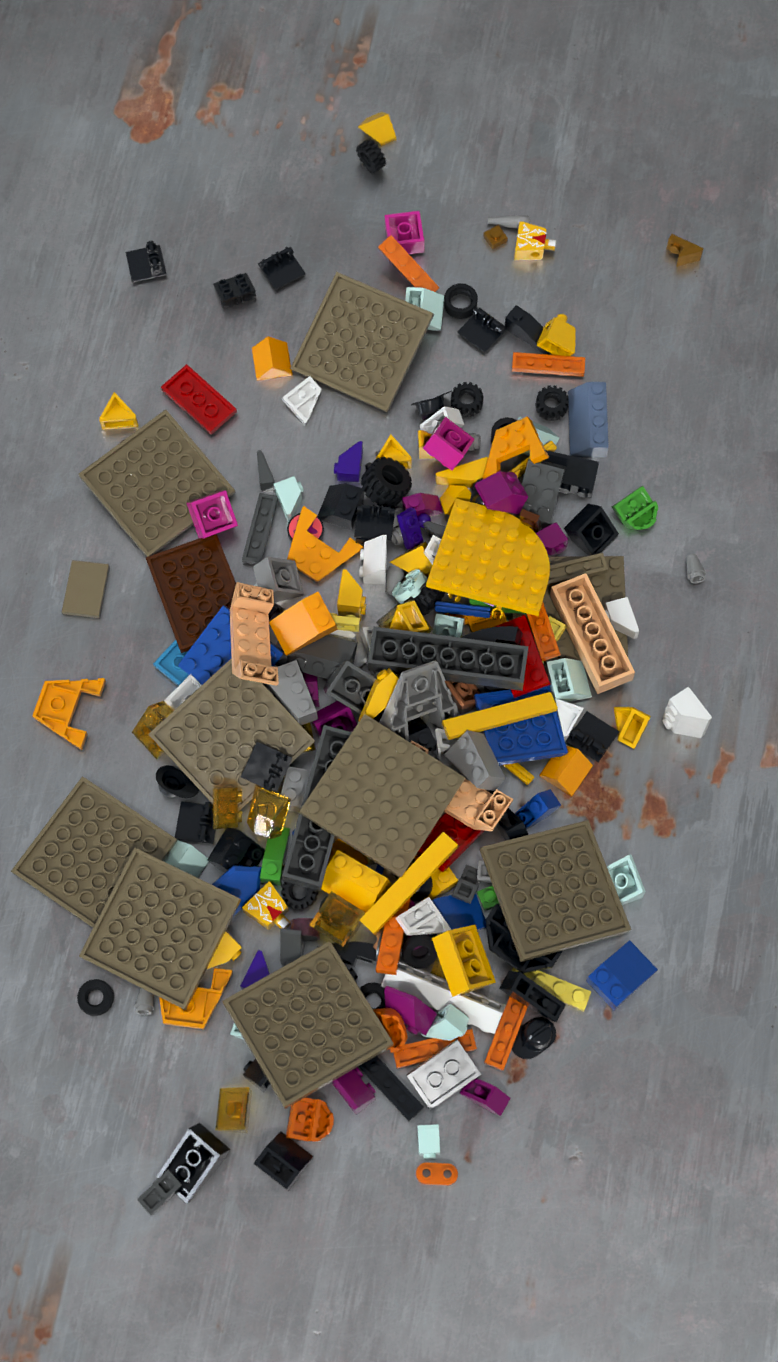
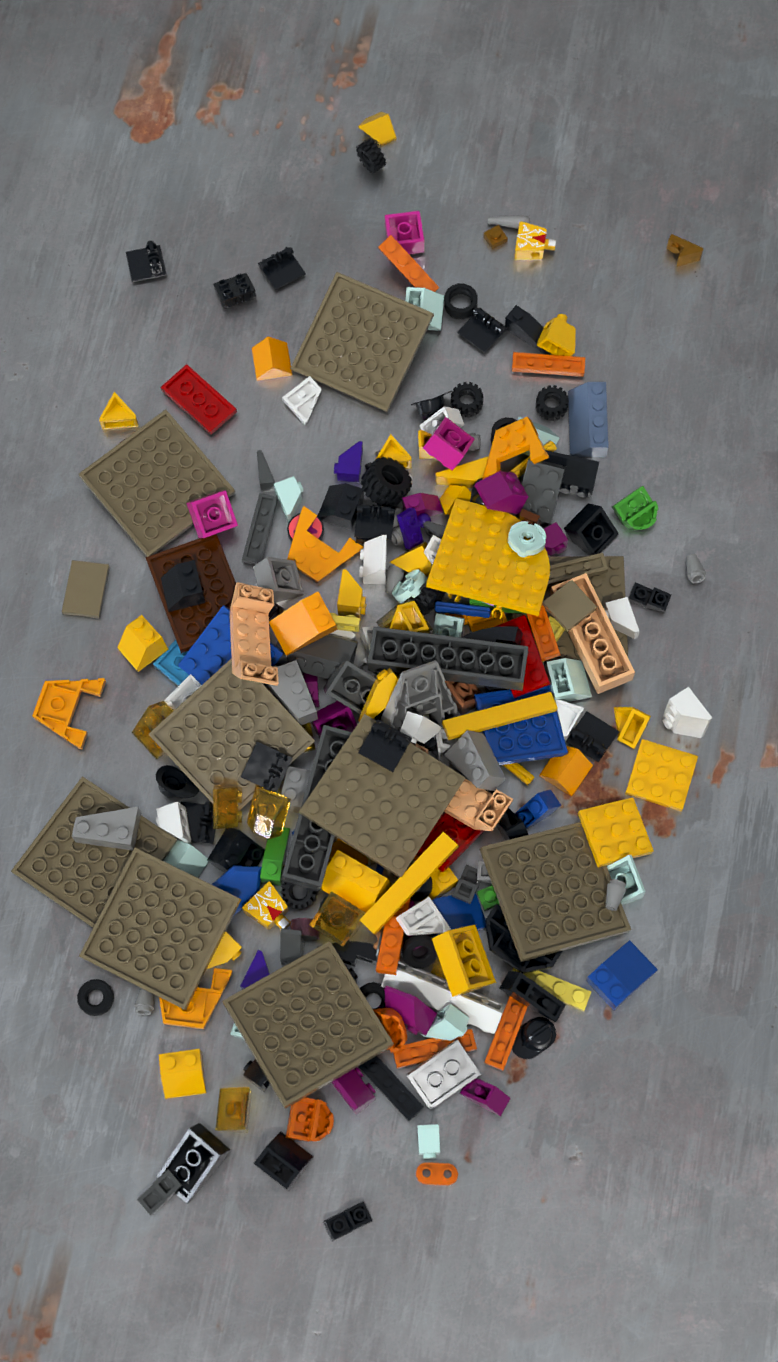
(109, 829): none -> light grey wedge
(141, 643): none -> yellow slope
(174, 821): none -> white slope
(182, 586): none -> black slope
(182, 1073): none -> yellow slope
(347, 1221): none -> black slope
(385, 745): none -> black hinge
(419, 728): none -> white slope
(526, 547): none -> light aqua plate
(569, 605): none -> dark tan tile
(615, 831): none -> yellow plate
(615, 893): none -> light grey cone
(648, 598): none -> black slope
(661, 775): none -> yellow plate

